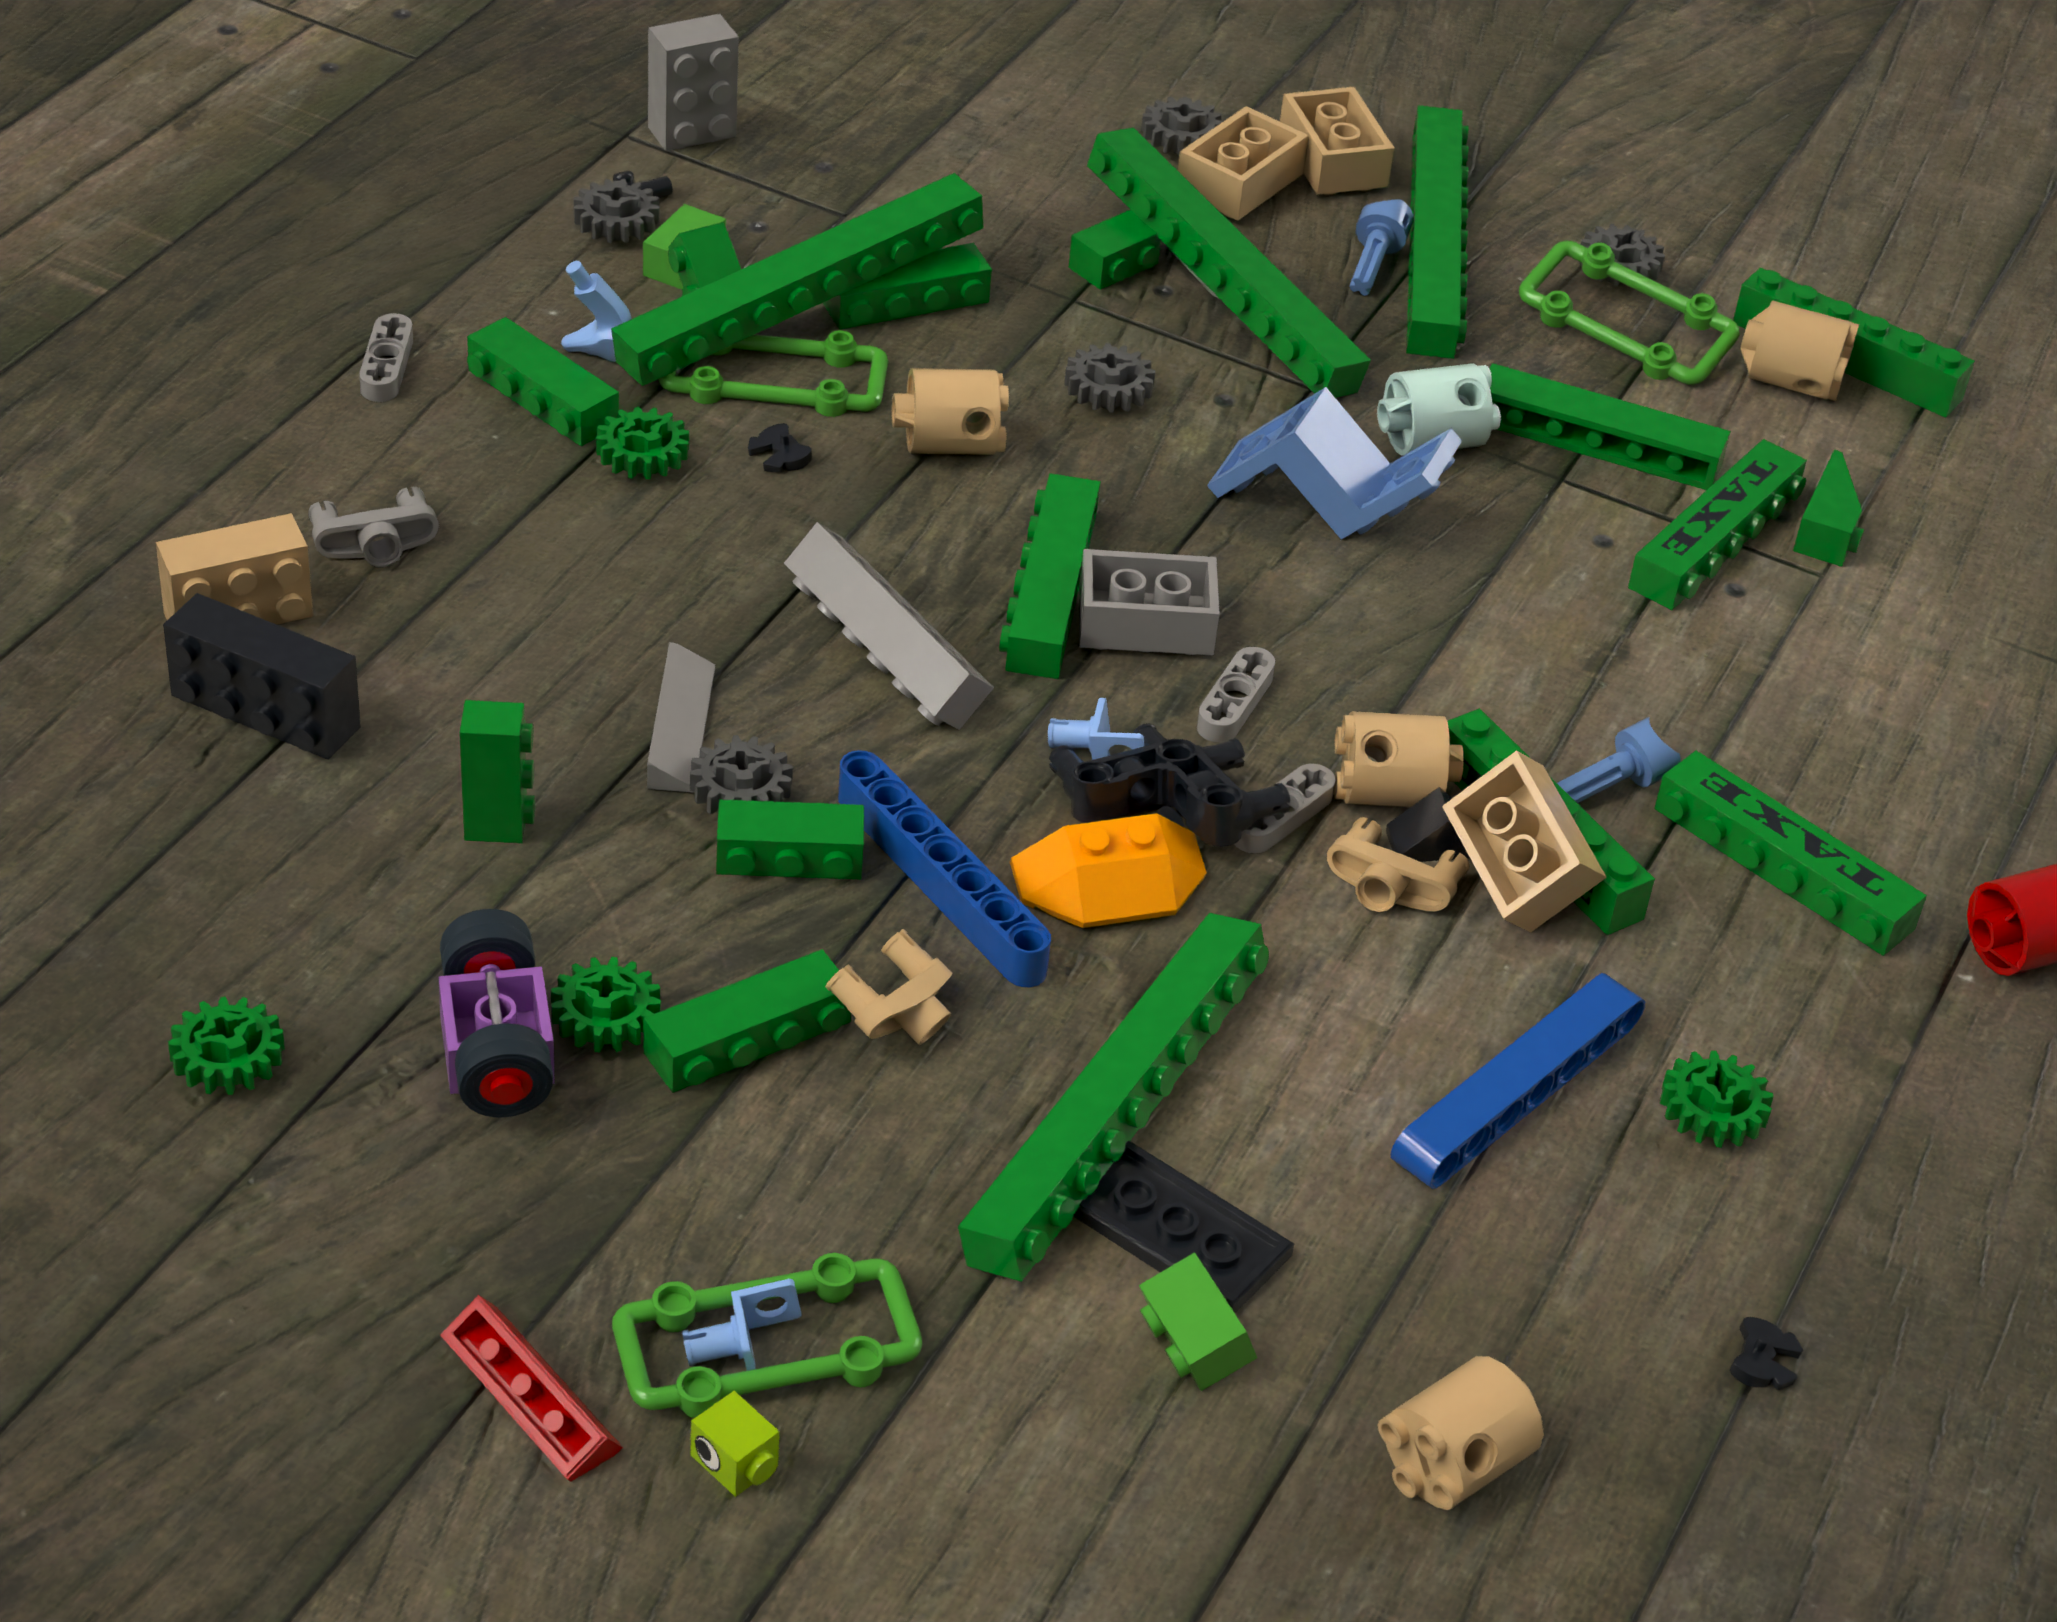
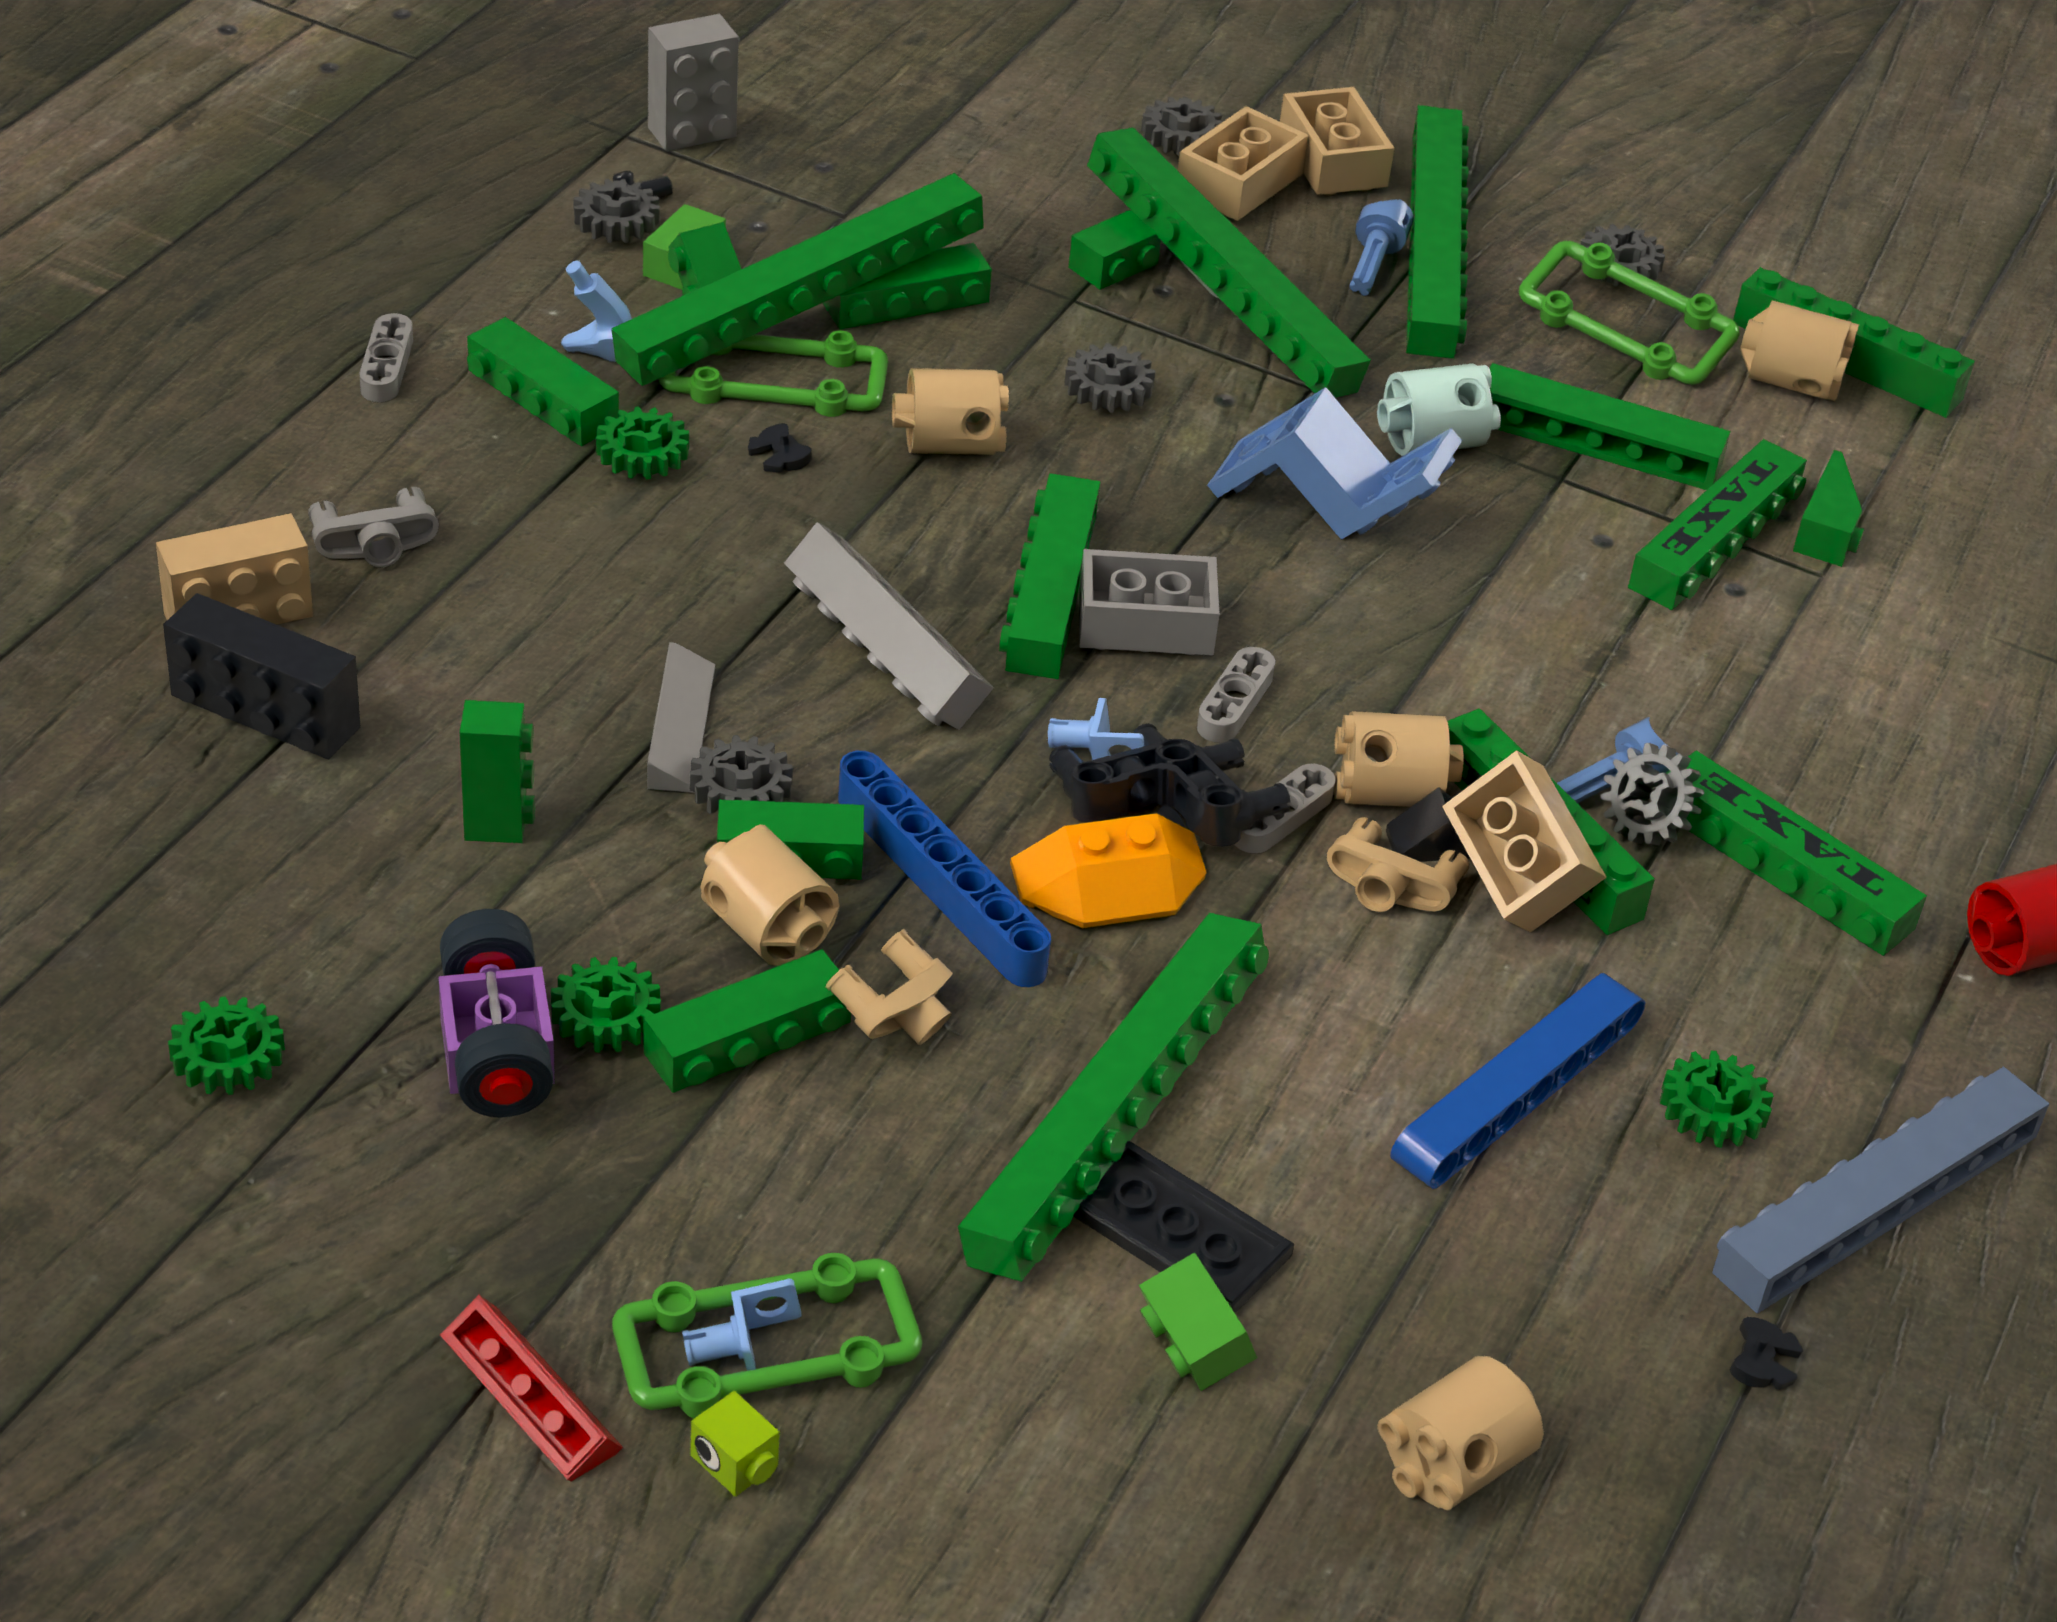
(768, 895): none -> tan cylinder
(1669, 802): none -> dark grey gear
(1878, 1189): none -> sand blue brick

